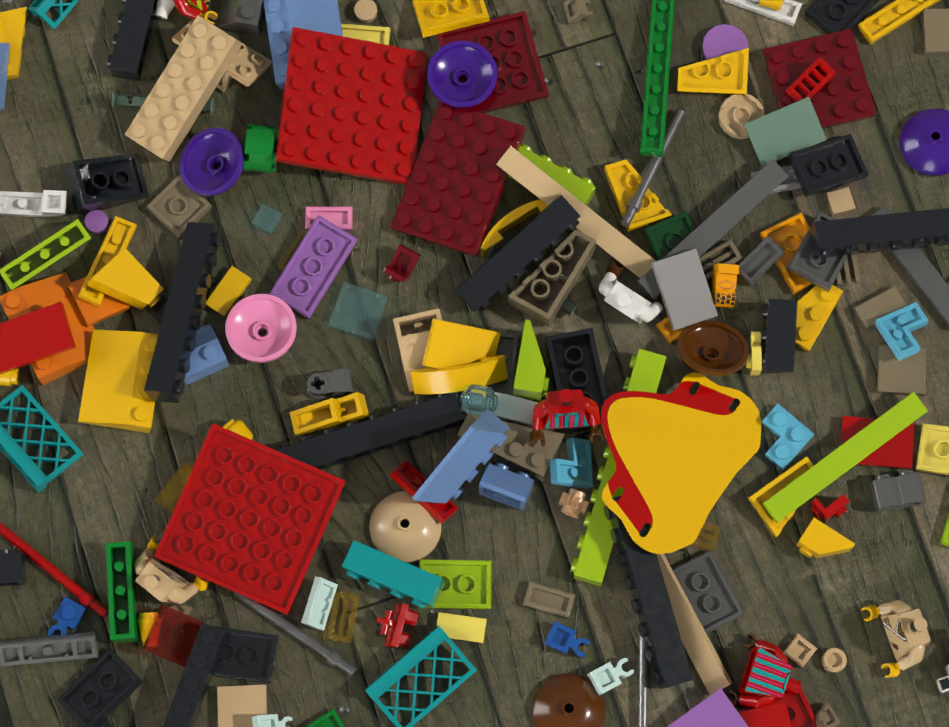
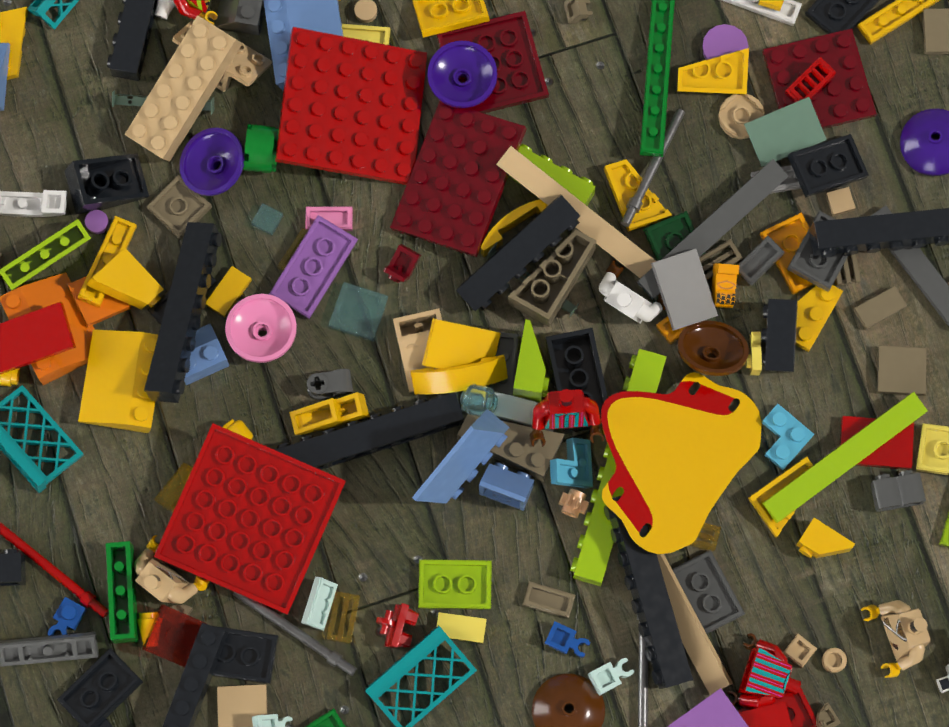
(392, 574): teal brick -> none
(402, 543): tan dish -> none
(411, 480): red tile -> none
(835, 509): red bracket -> none
(897, 330): medium azure plate -> none

